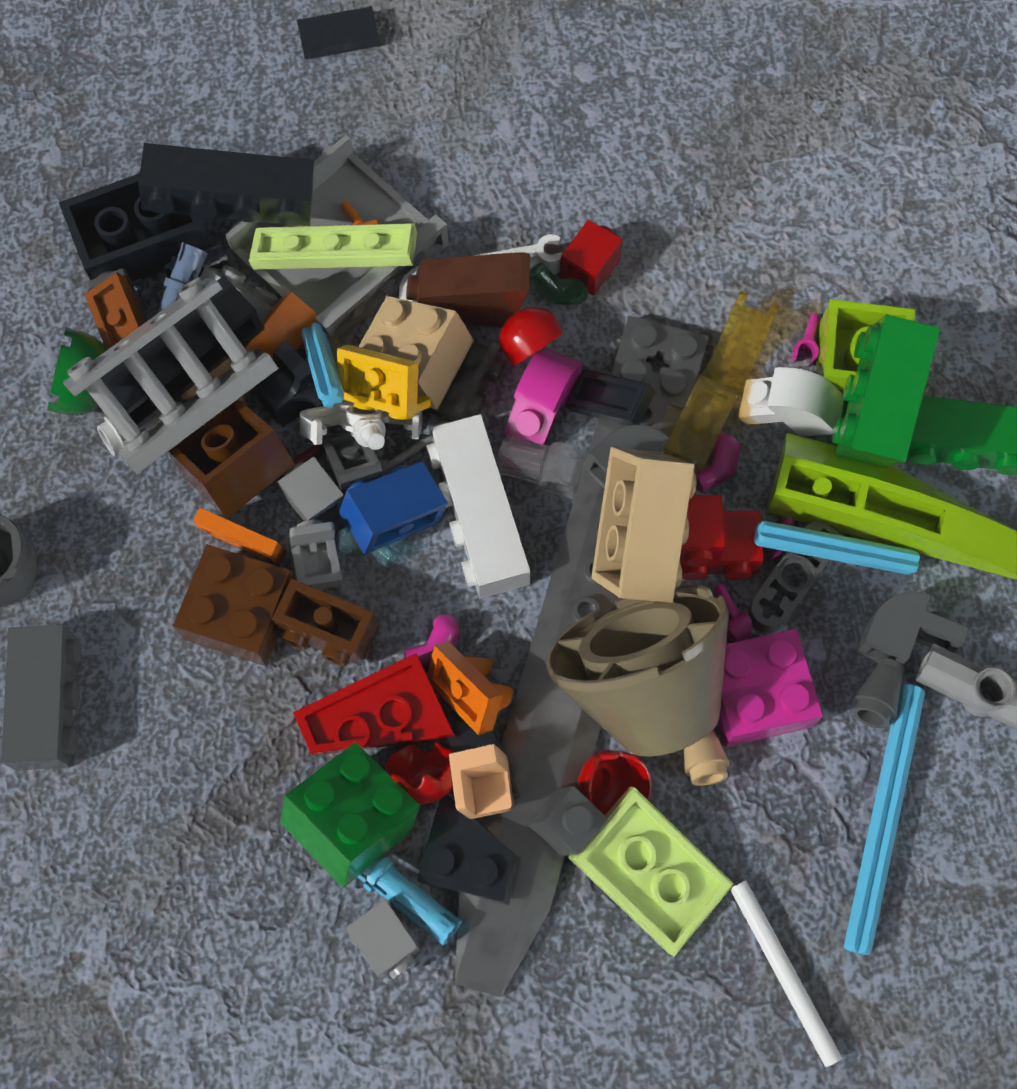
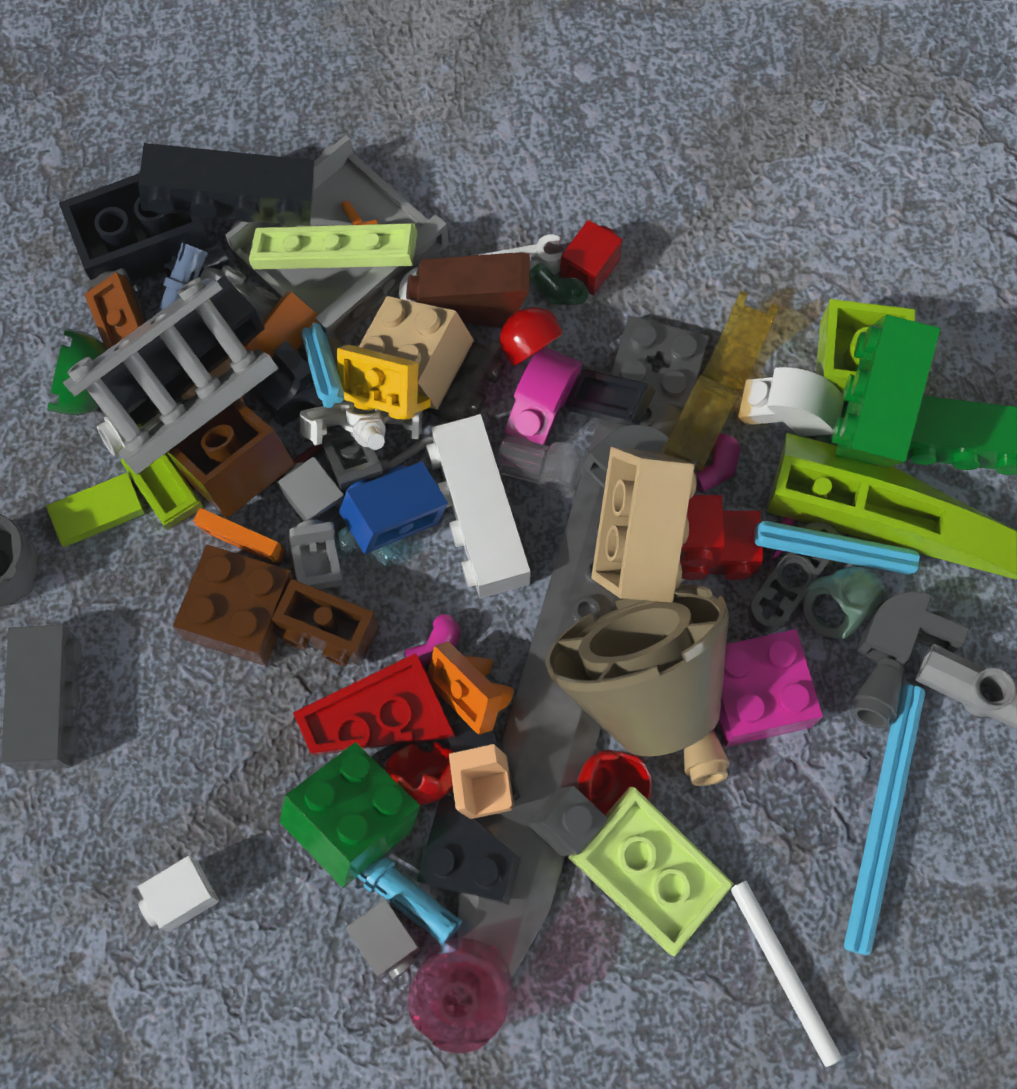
(95, 509): none -> lime tile
(166, 491): none -> lime tile
(176, 895): none -> white brick
(338, 32): black tile -> none
(437, 1010): none -> clear pink brick
(740, 624): dark pink hand -> none
(808, 342): dark pink hand -> none
(856, 591): none -> sand green piece

